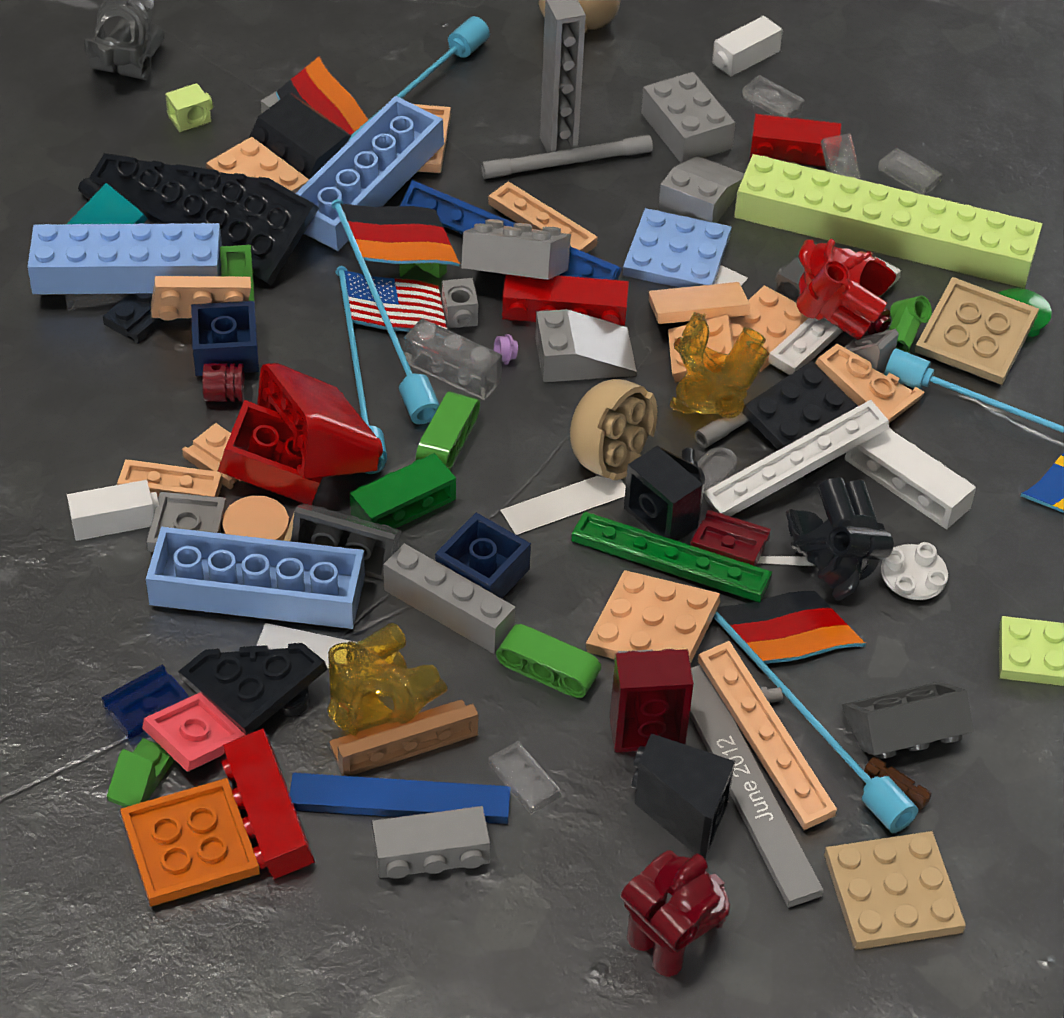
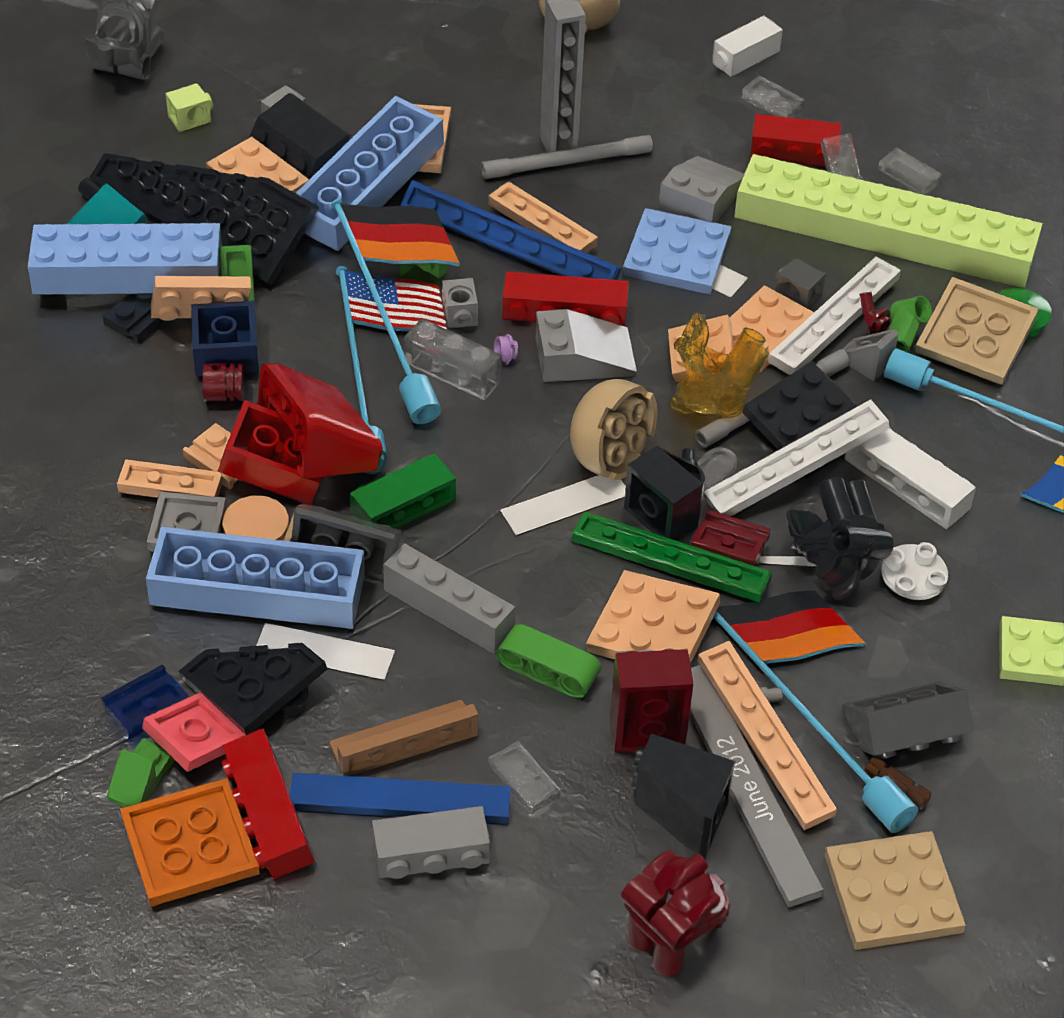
(112, 509): white brick -> none
(328, 97): flag -> none
(374, 668): clear yellow helmet -> none
(449, 428): bright green beam -> none
(486, 555): dark blue brick -> none
(516, 249): light grey brick -> none
(687, 117): light grey brick -> none
(713, 300): light nougat tile -> none
(842, 286): red helmet -> none
(863, 383): light nougat wing -> none

